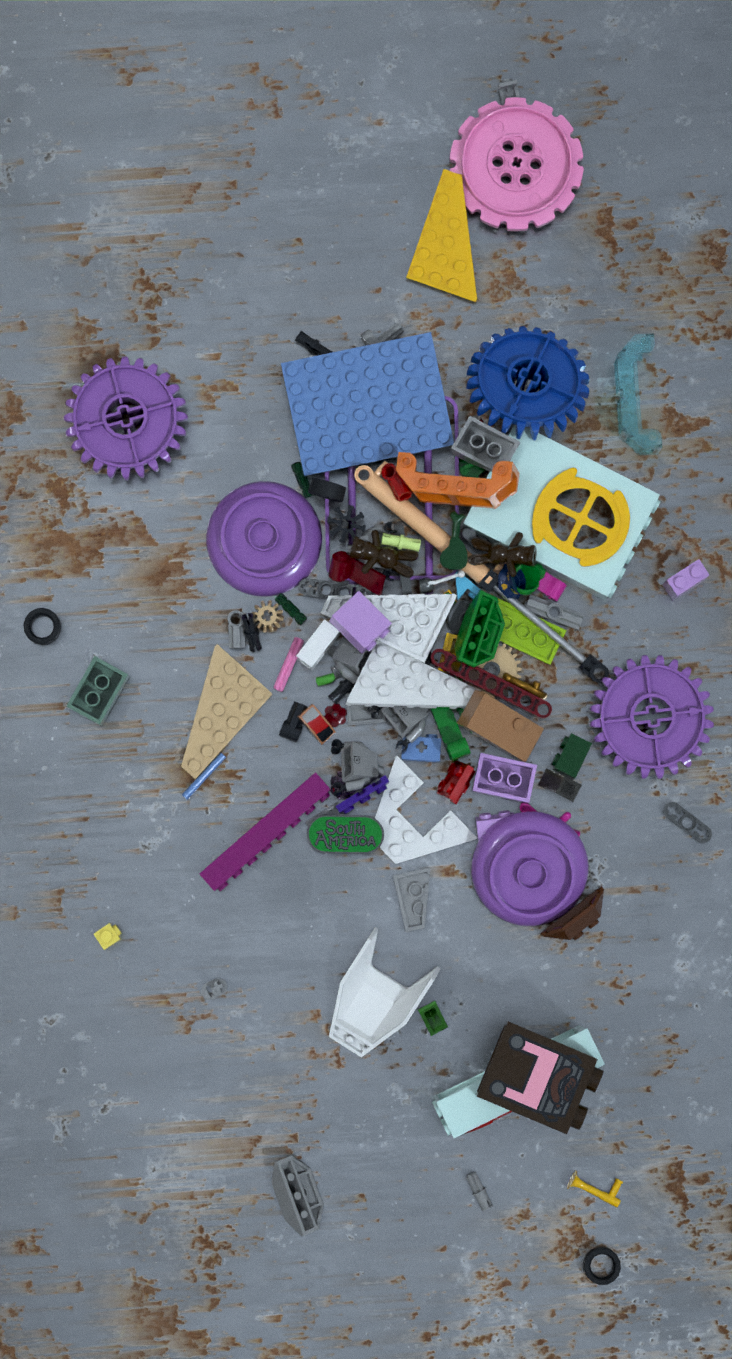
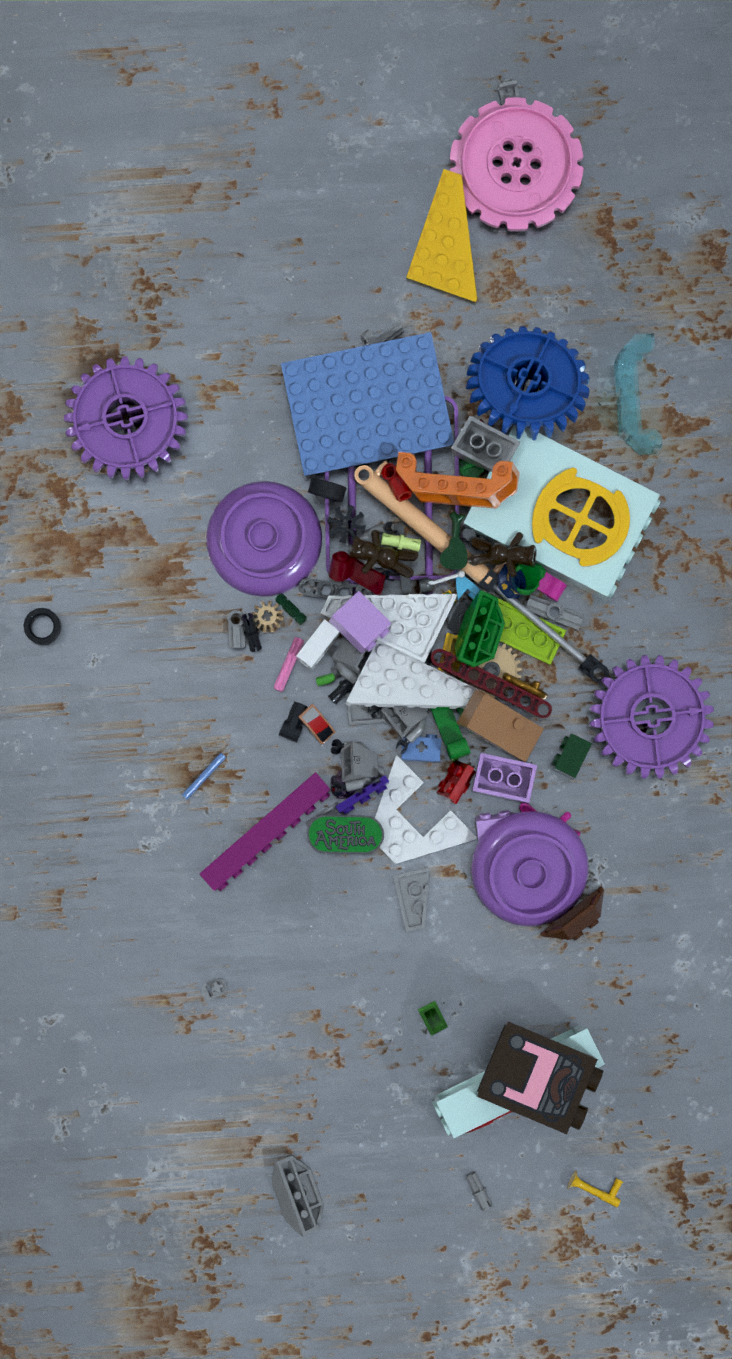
(98, 691): sand green brick -> none
(108, 935): light yellow brick -> none
(225, 706): tan wing -> none
(301, 479): clear green axle -> none
(312, 345): black pin -> none
(335, 720): dark red plant -> none
(373, 1004): white windscreen -> none
(559, 785): clear smoke slope -> none
(602, 1280): black tyre -> none
(685, 579): lavender brick -> none
(688, 830): dark grey beam -> none

